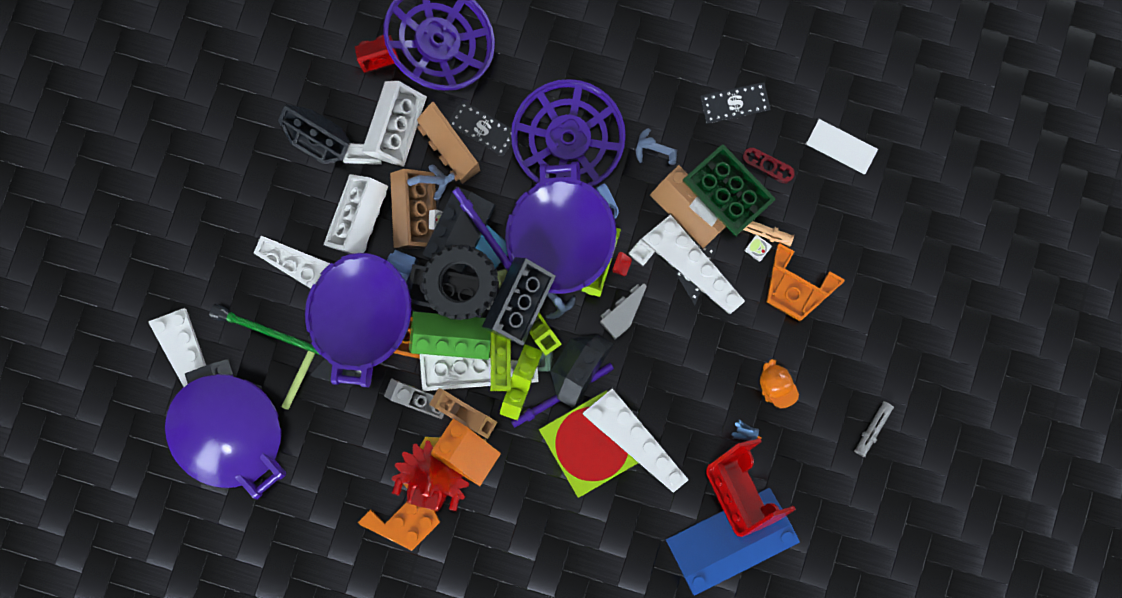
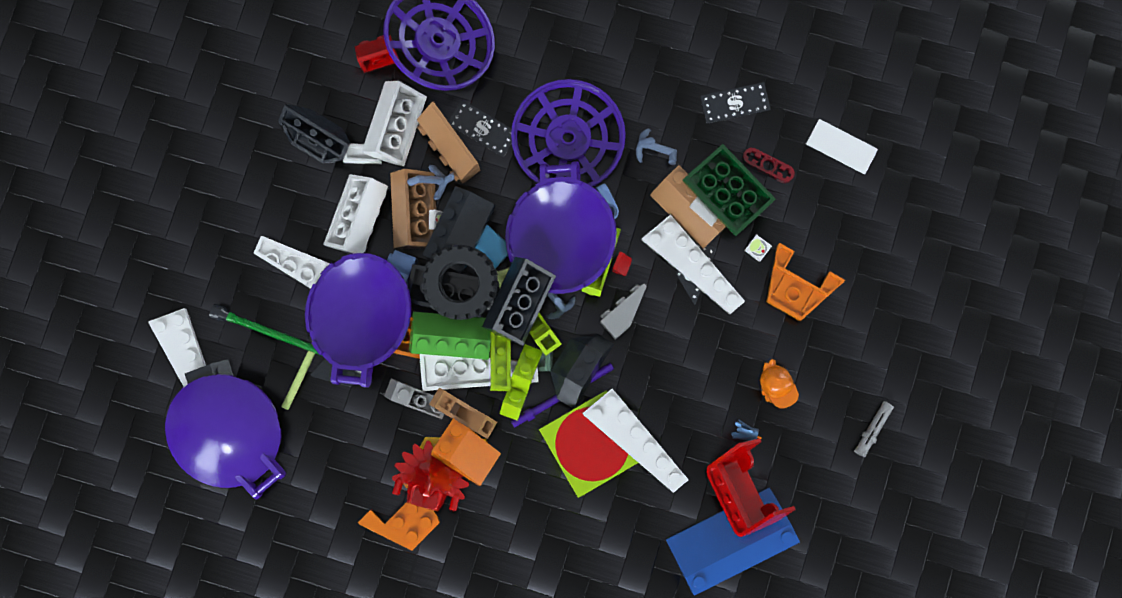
(466, 205): dark purple bar -> none
(641, 252): white tile -> none
(770, 233): light nougat pin -> none

